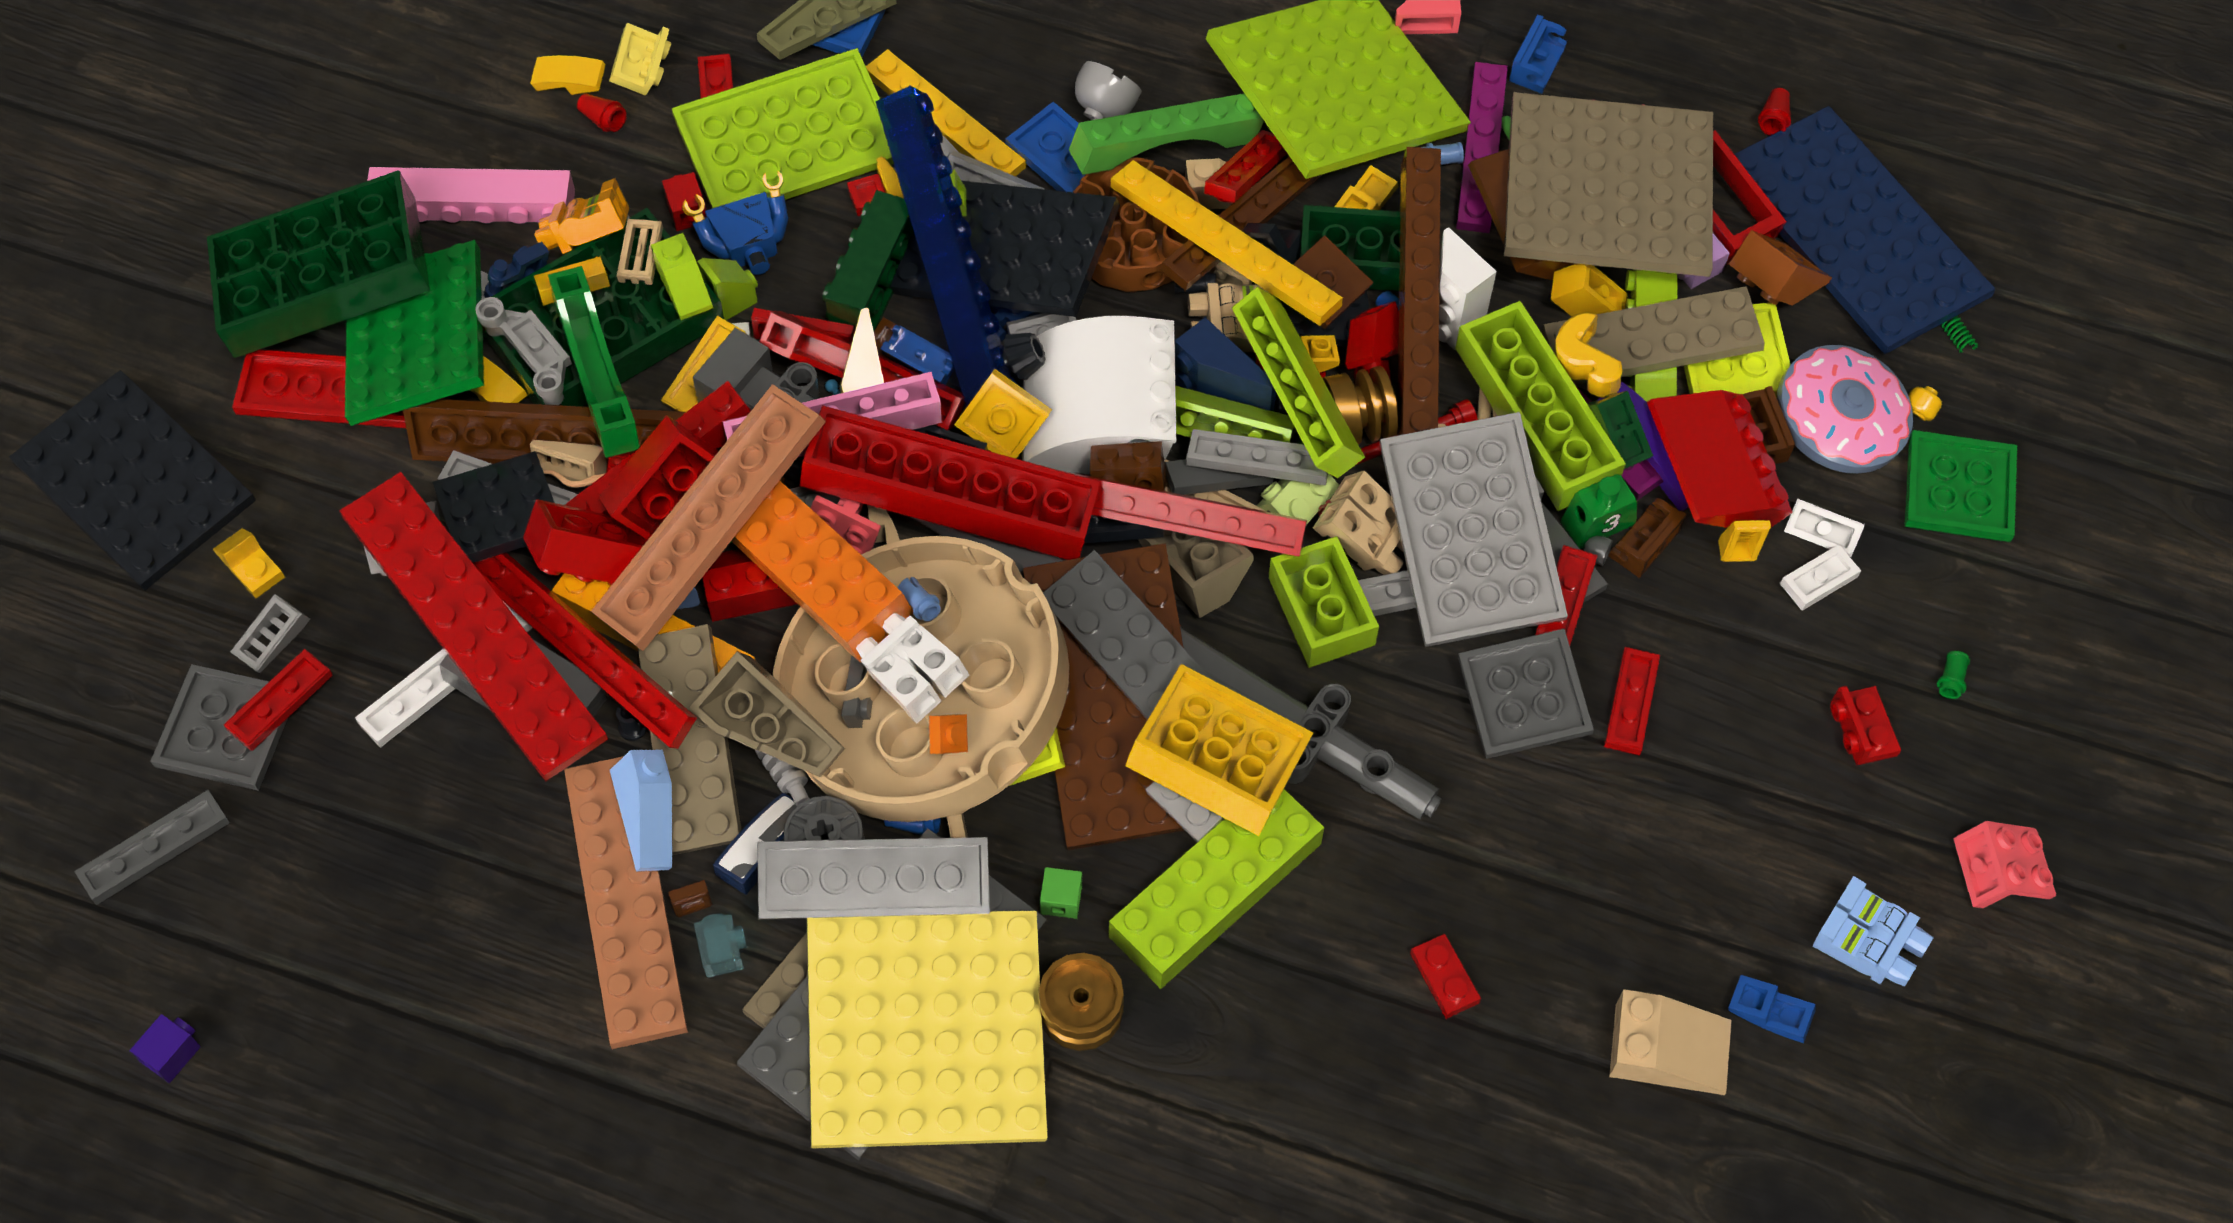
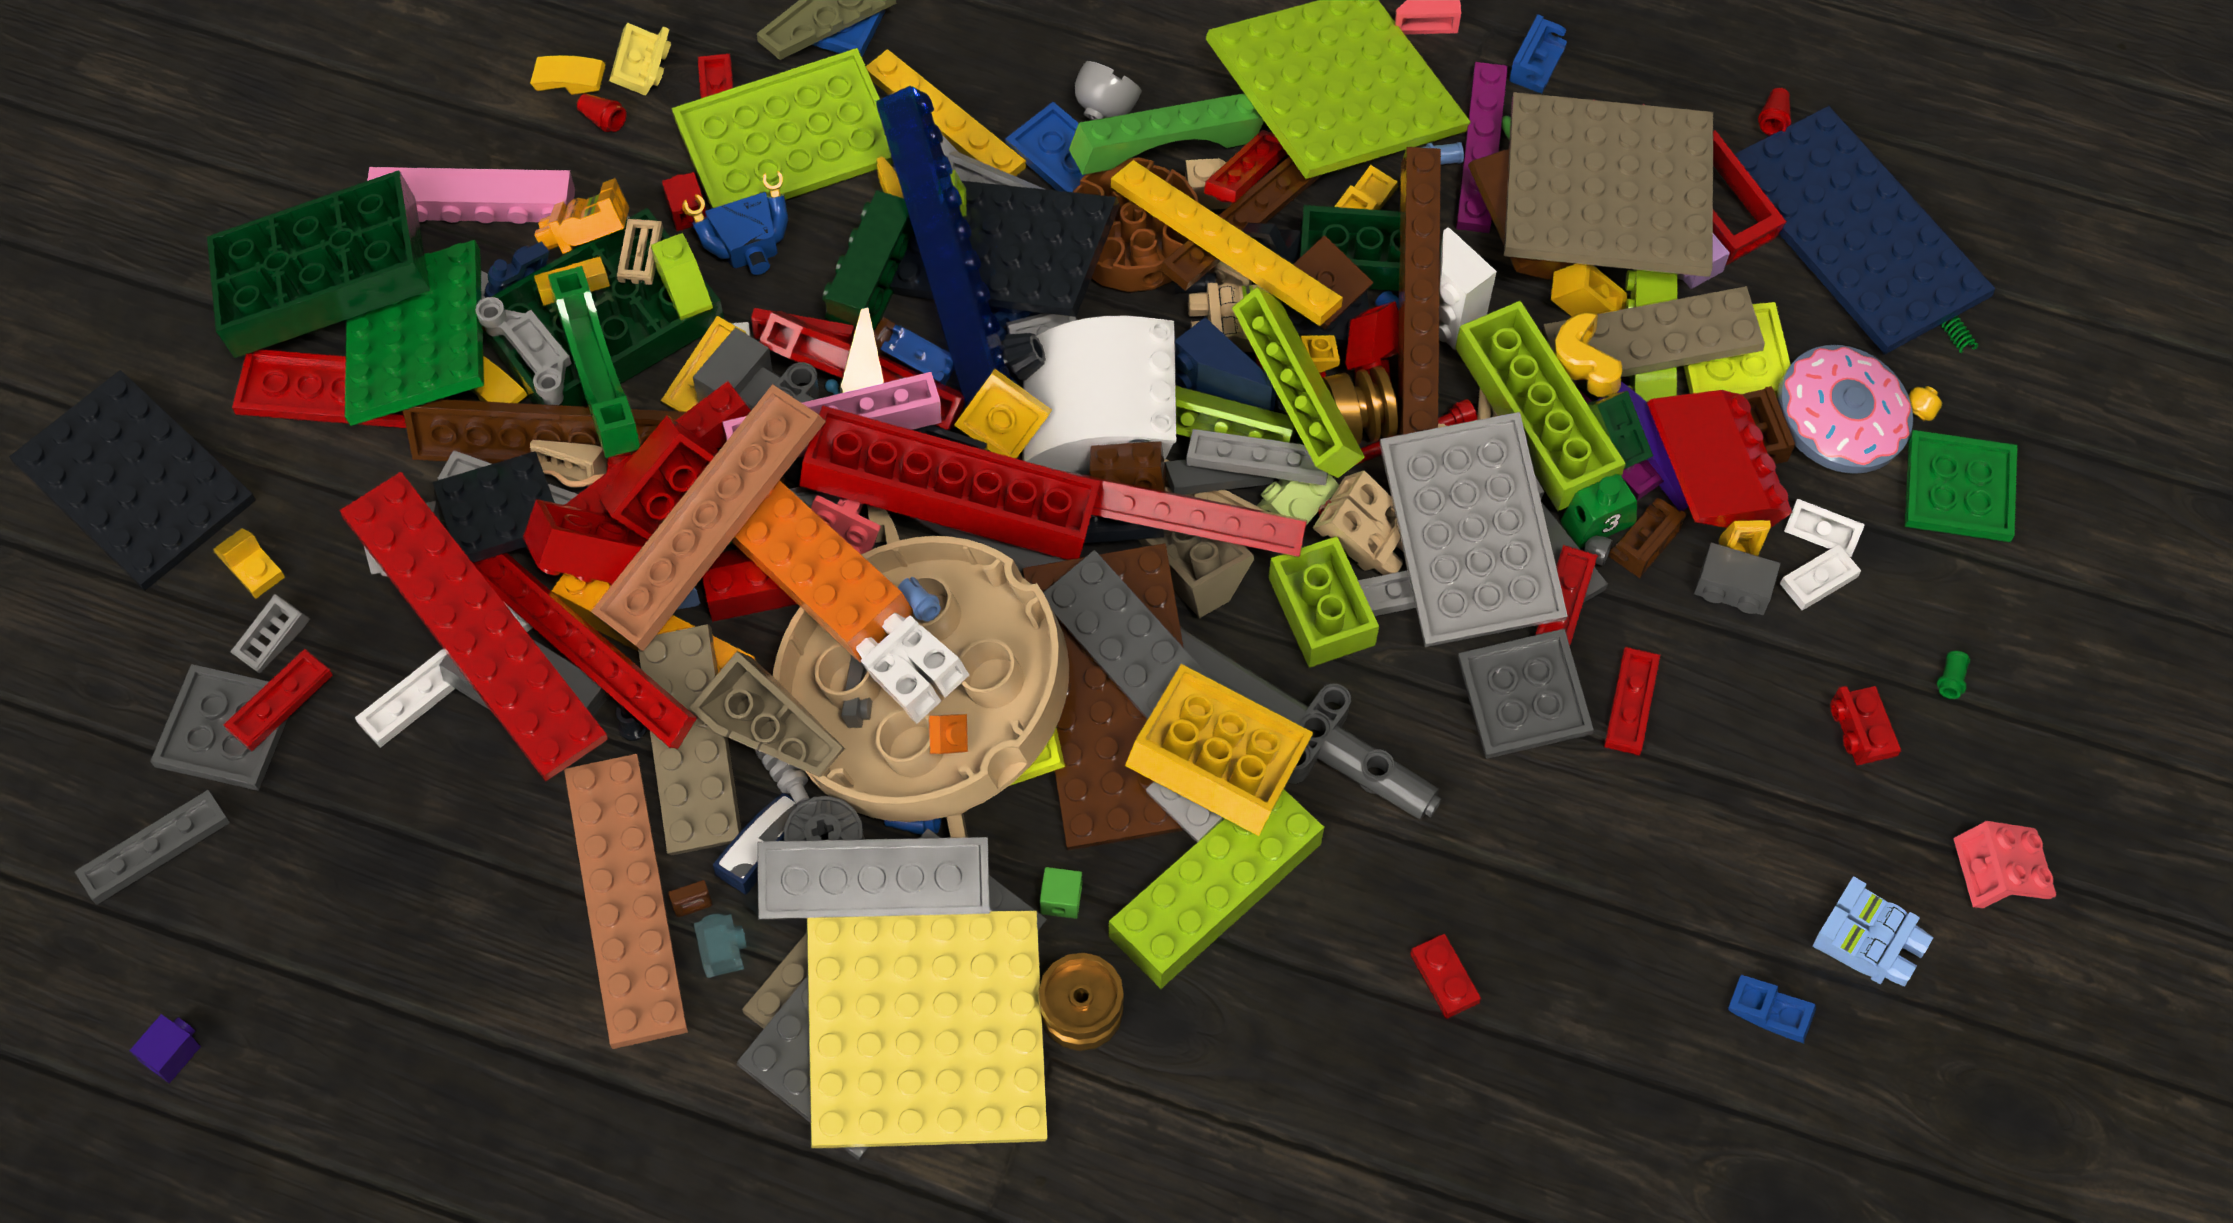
(646, 807): light blue slope -> none
(730, 284): lime slope -> none
(864, 190): red plate -> none
(1669, 1043): tan slope -> none
(1737, 579): none -> dark grey brick
(1777, 270): dark orange slope -> none

